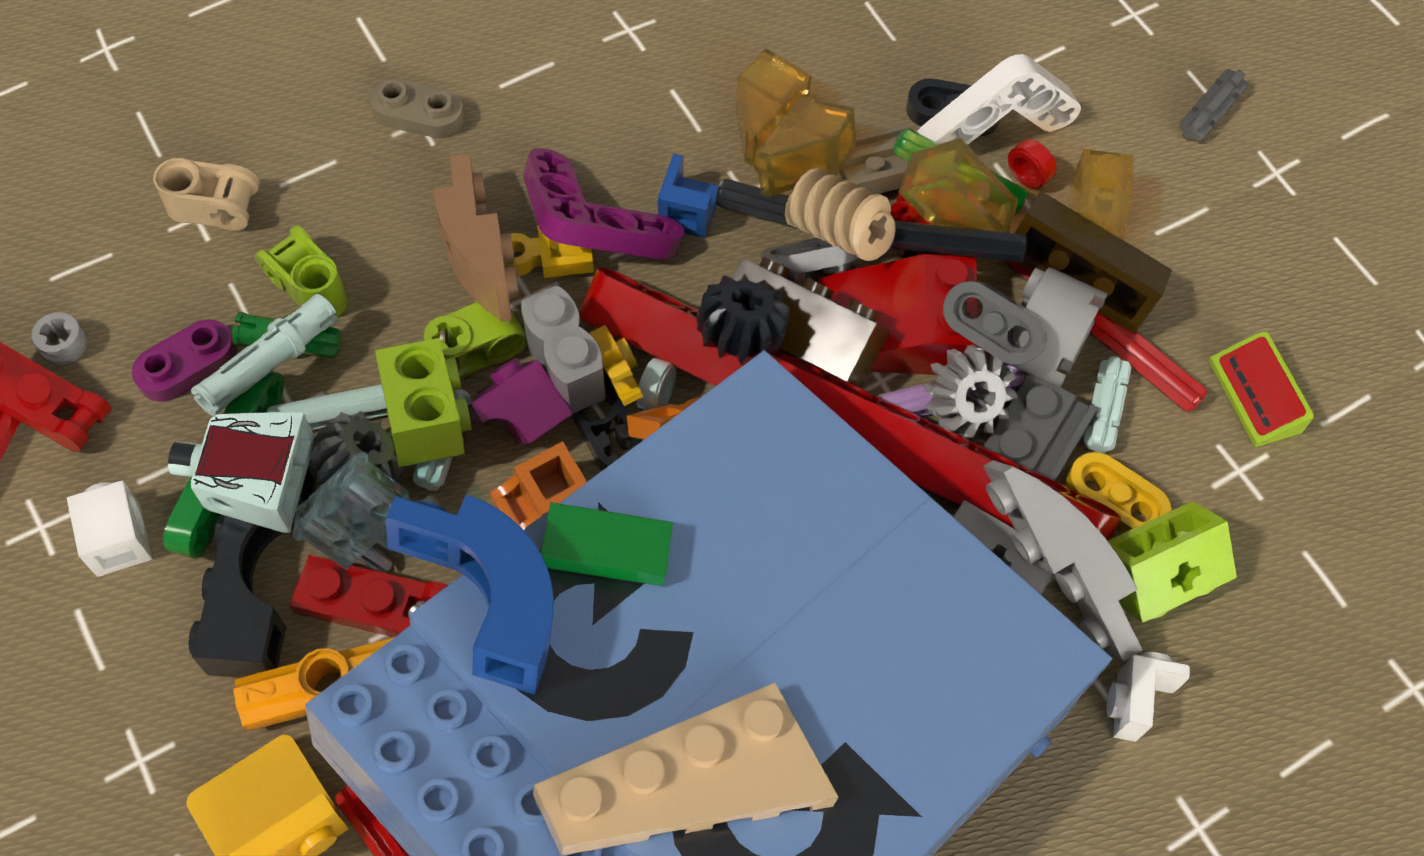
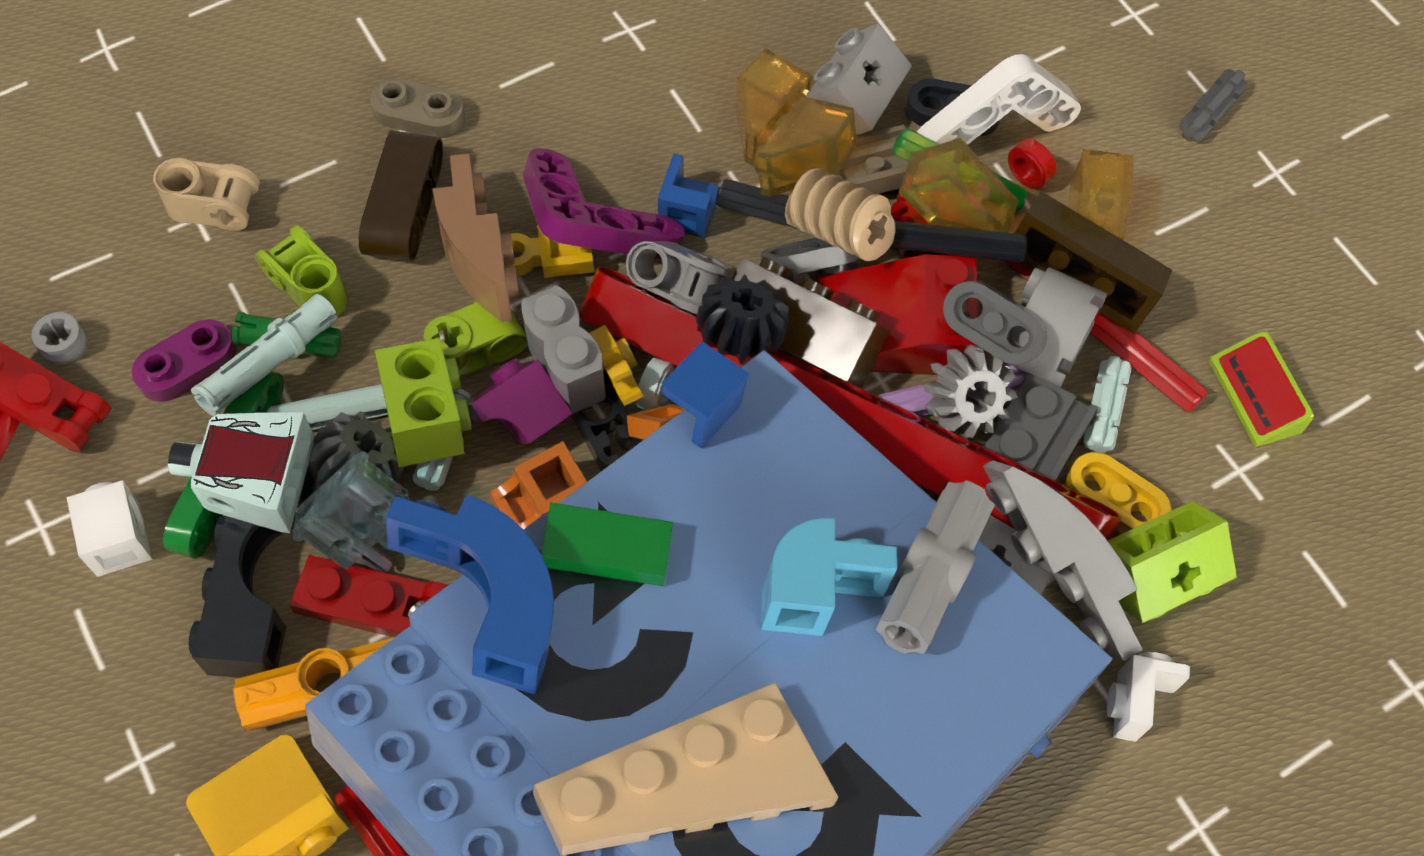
(401, 196): none -> dark brown beam
(683, 273): none -> light grey piece
(706, 388): none -> blue panel
(815, 566): none -> medium azure brick
(862, 74): none -> light grey brick
(935, 568): none -> light grey piece

